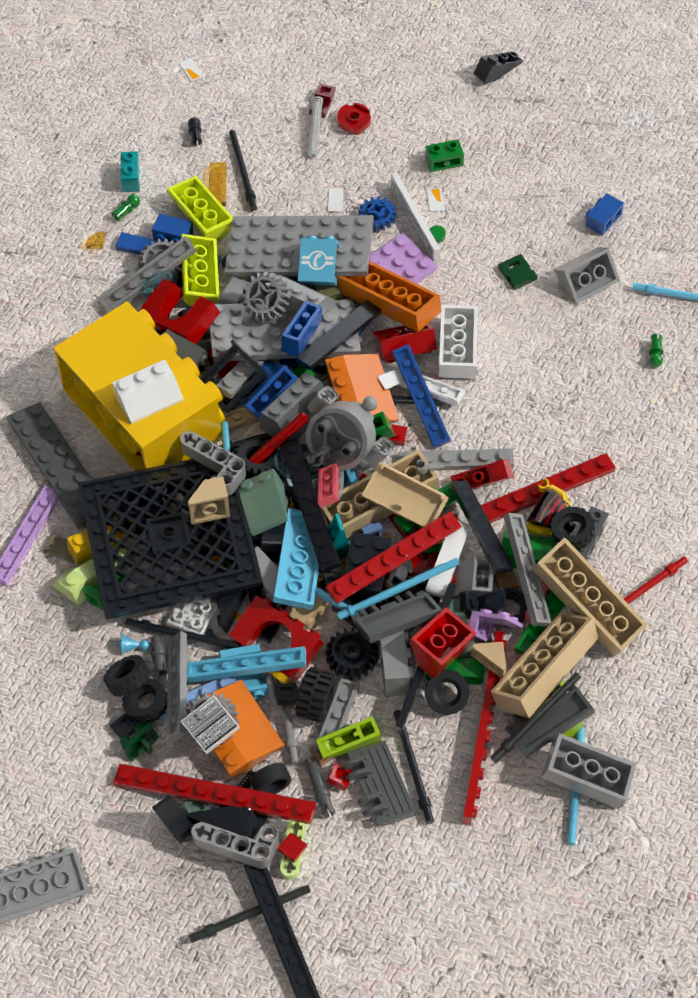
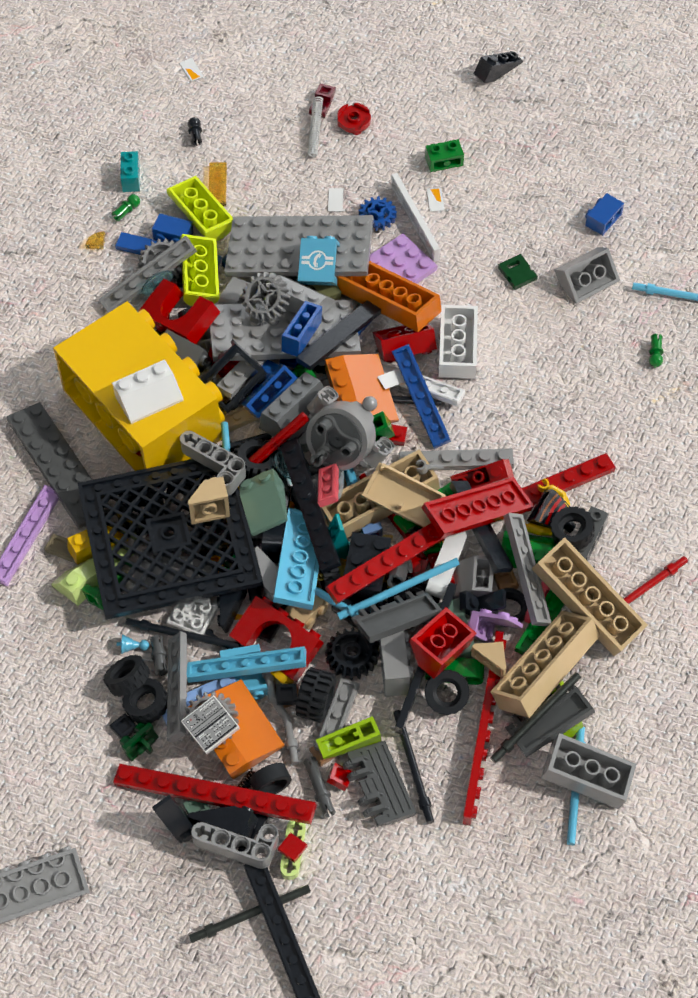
(249, 193): black bar -> none
(438, 233): green tile -> none
(477, 507): none -> red plate

